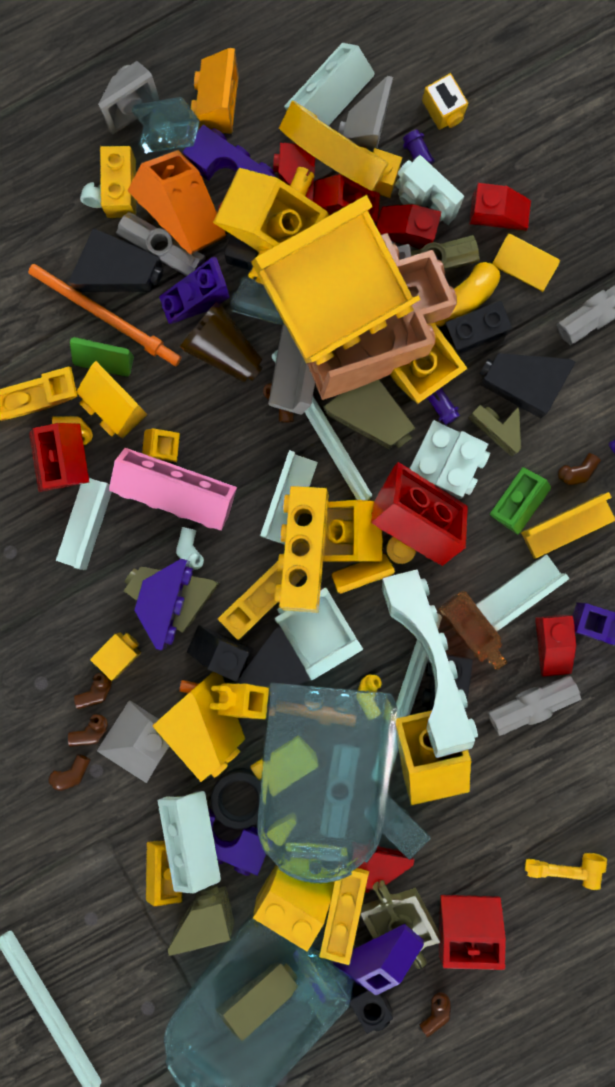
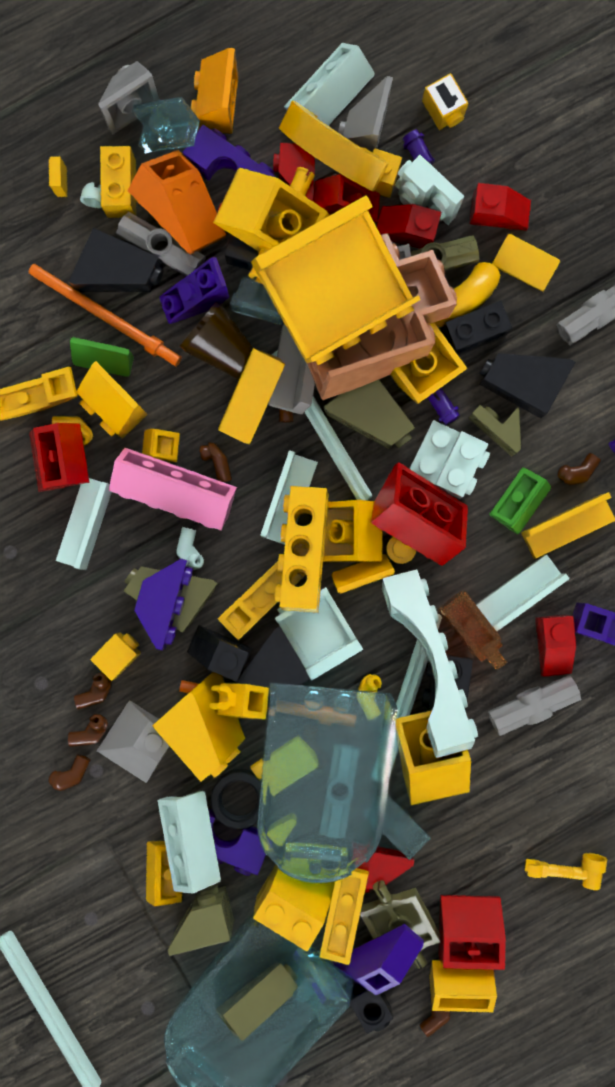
(58, 176): none -> yellow tile
(219, 460): none -> reddish brown arm
(251, 395): none -> yellow slope
(462, 989): none -> yellow brick

